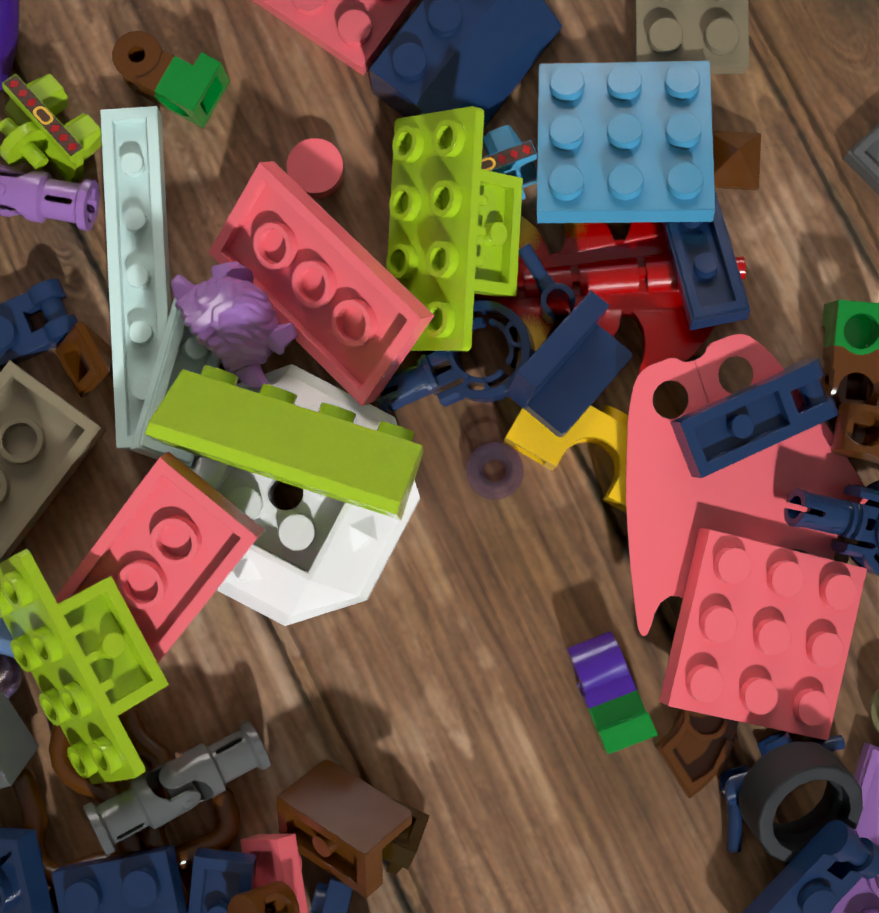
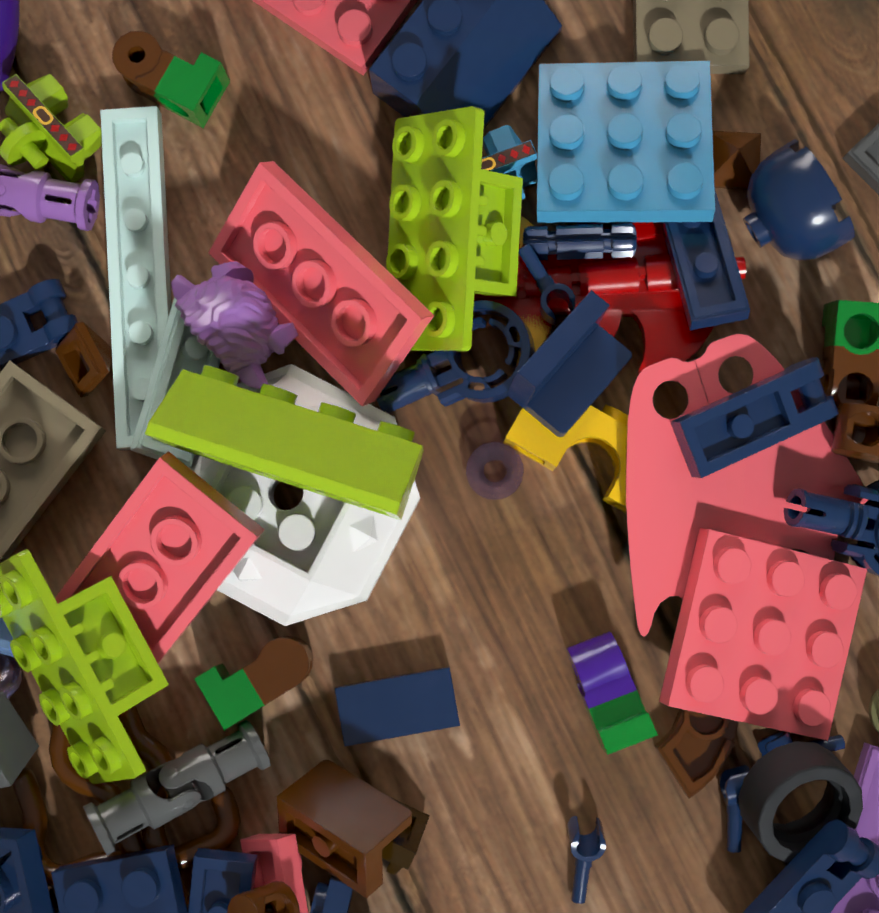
(278, 669): none -> leg
(316, 167): coral tile -> none
(397, 706): none -> dark blue tile
(582, 241): none -> dark blue axle
(585, 850): none -> dark blue hand
(795, 205): none -> dark blue cylinder

